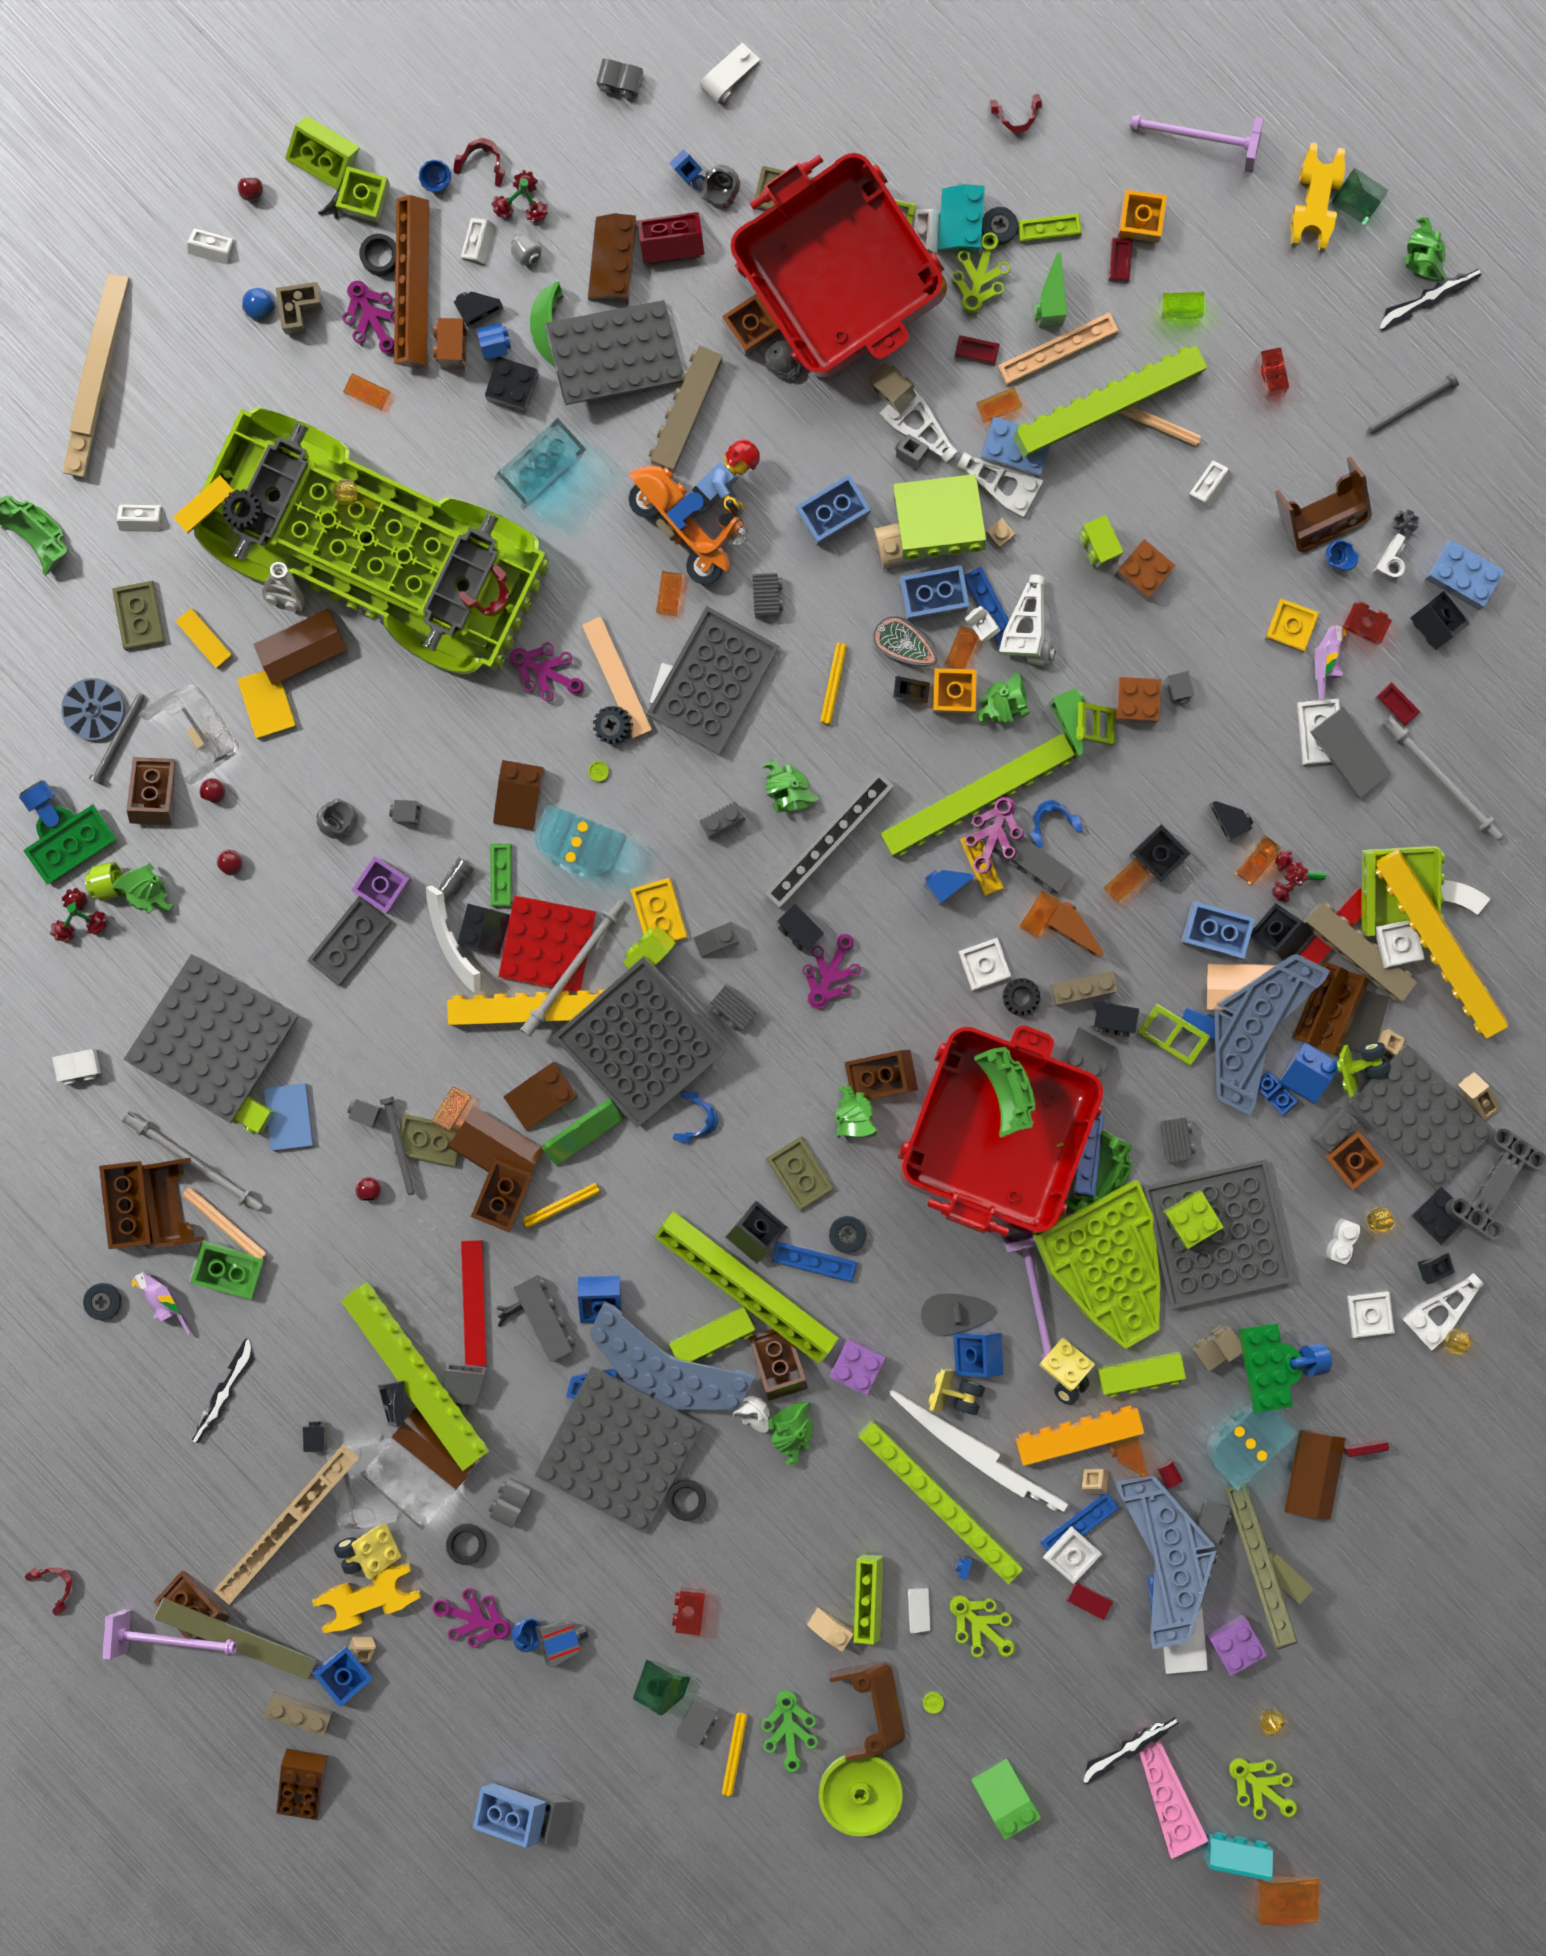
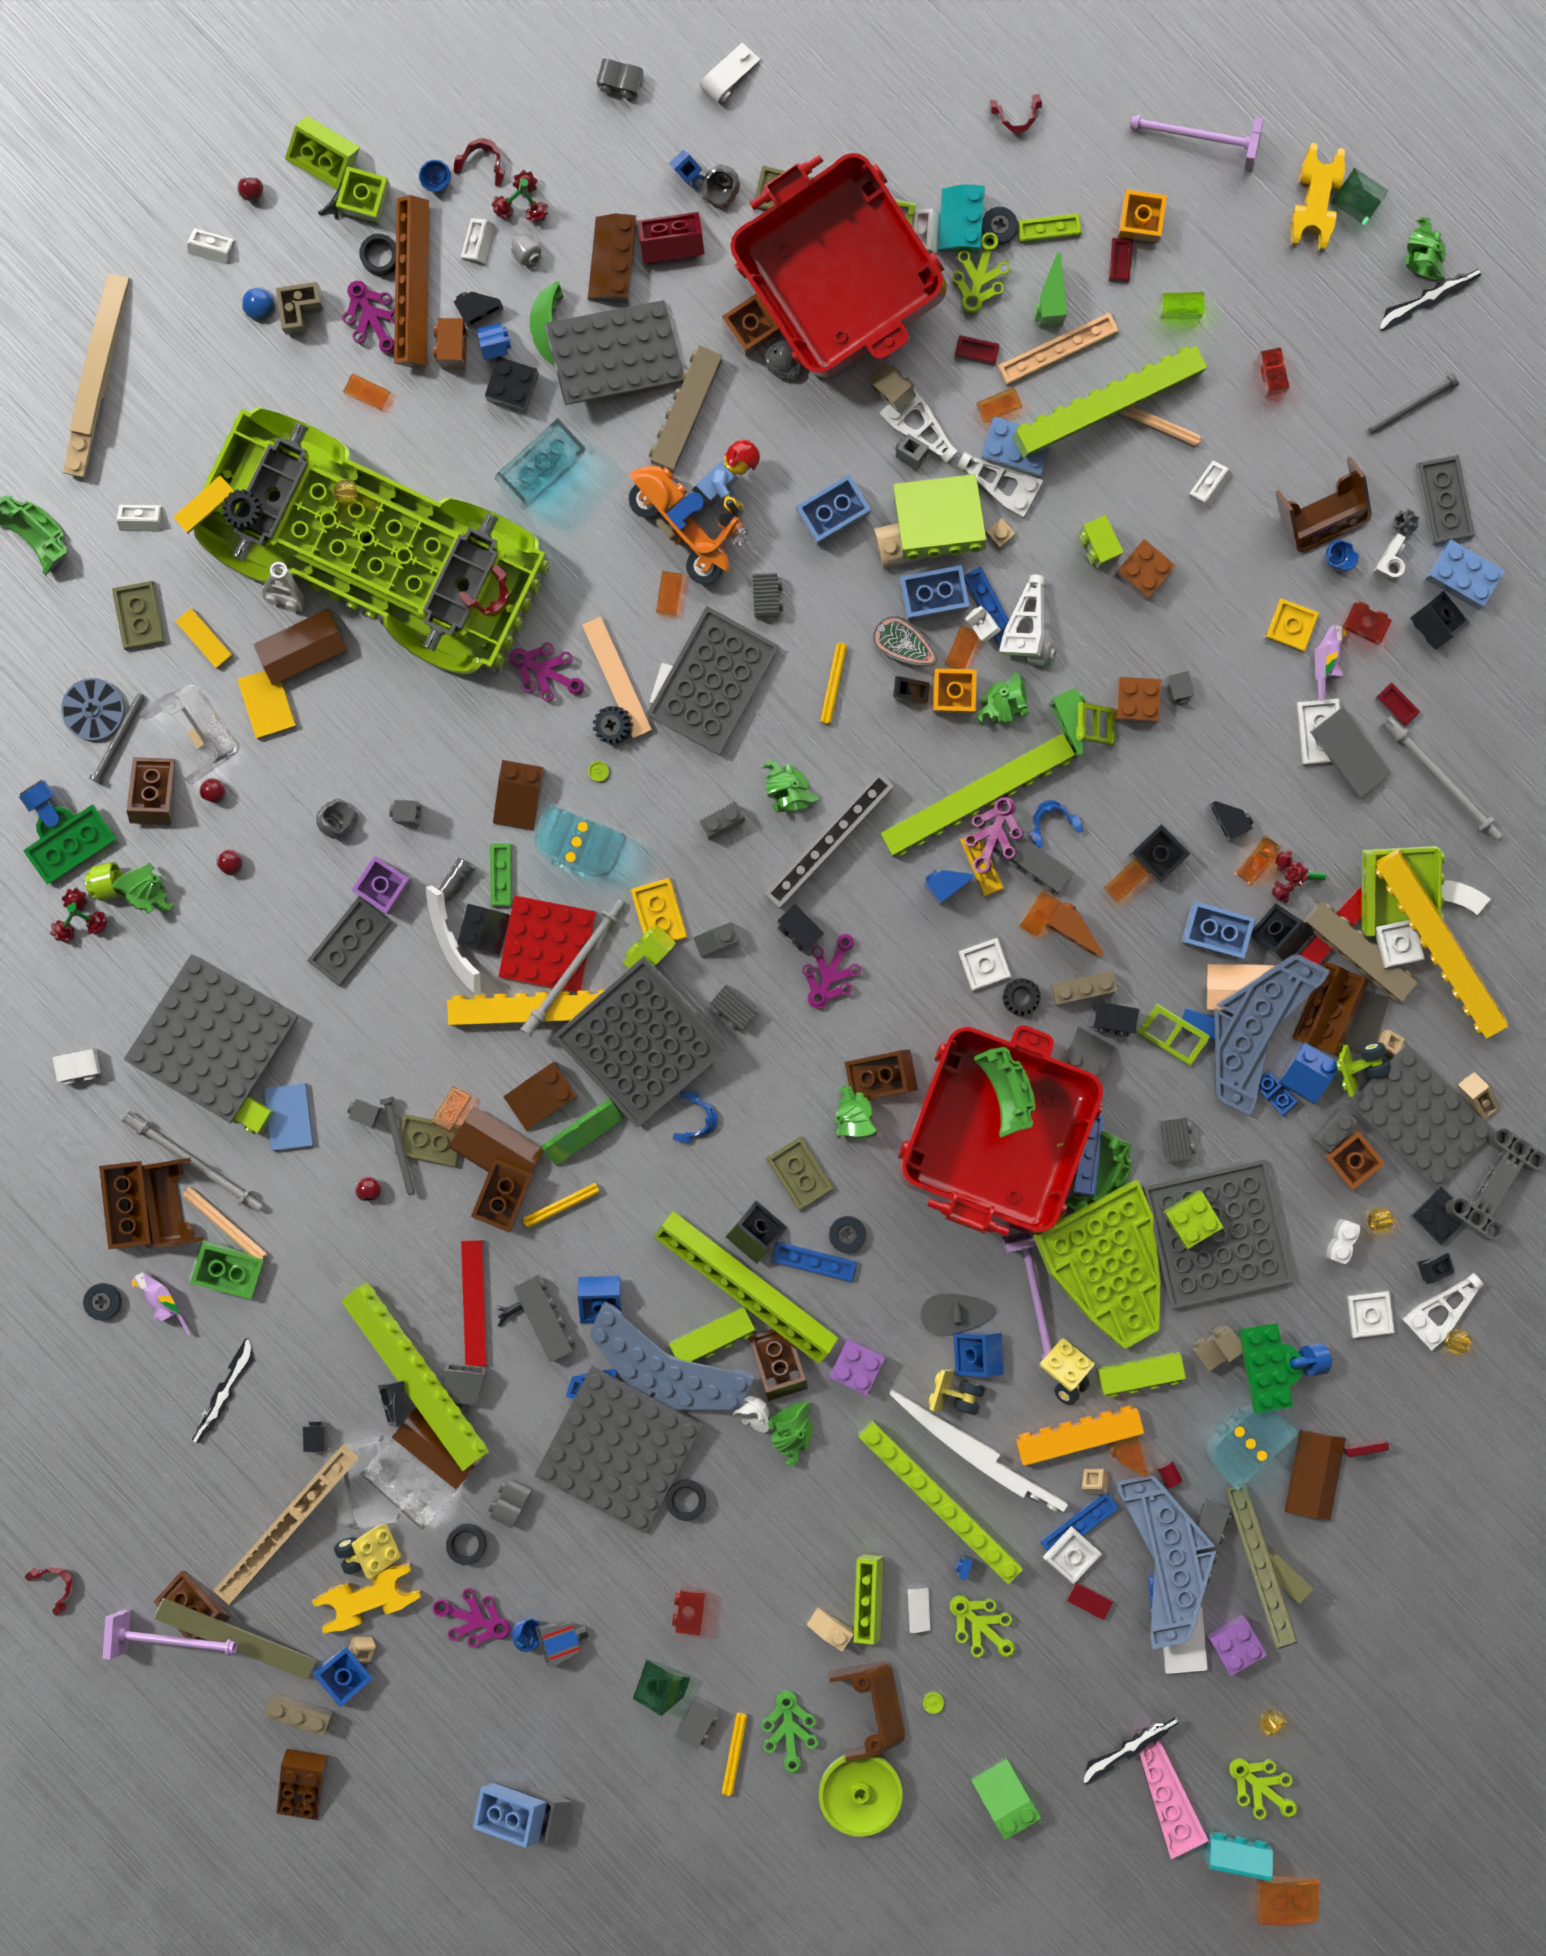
(1445, 499): none -> dark grey tile

